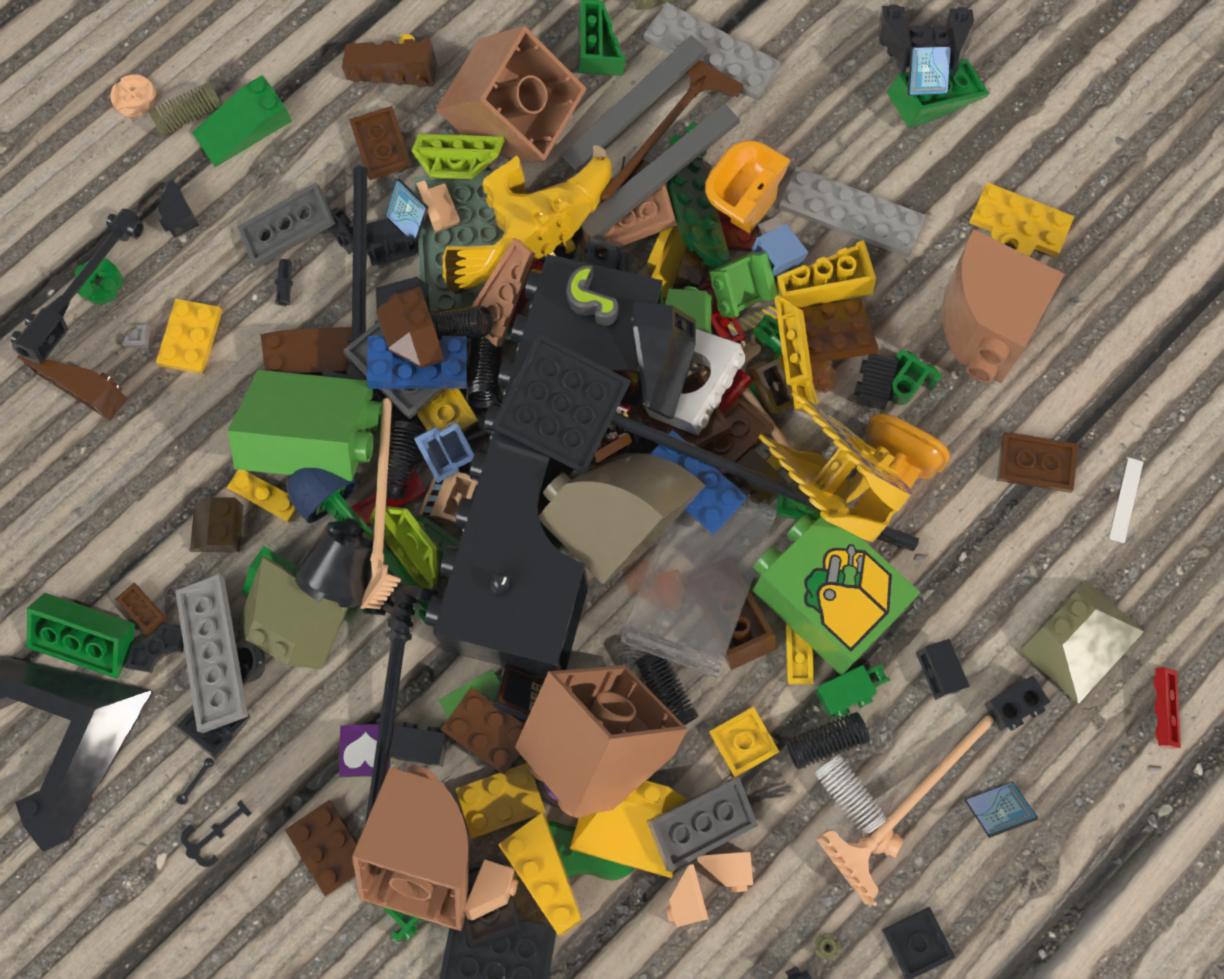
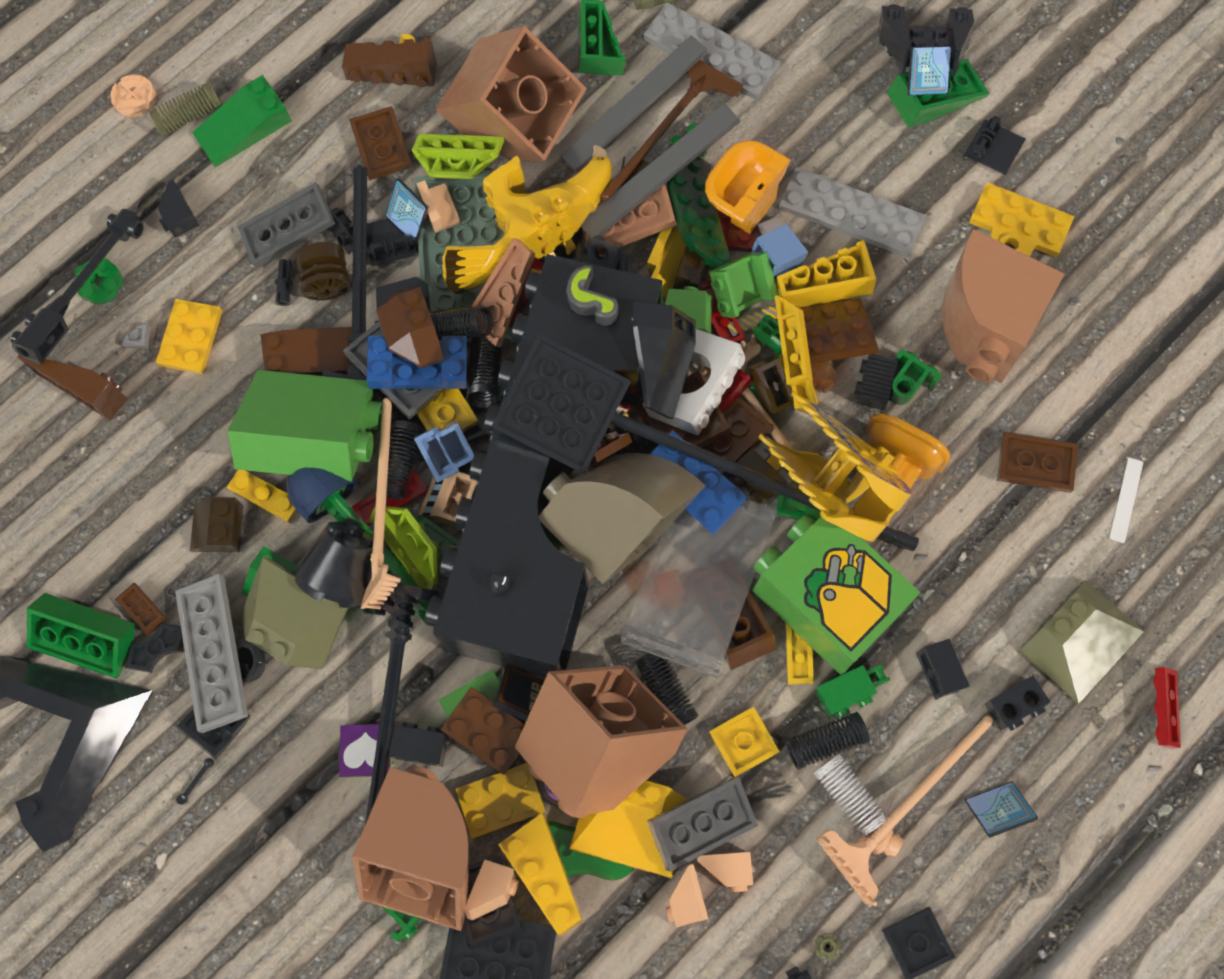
(194, 851): black piece -> none
(322, 271): none -> dark brown wheel
(325, 847): reddish brown plate -> none
(995, 146): none -> black hinge

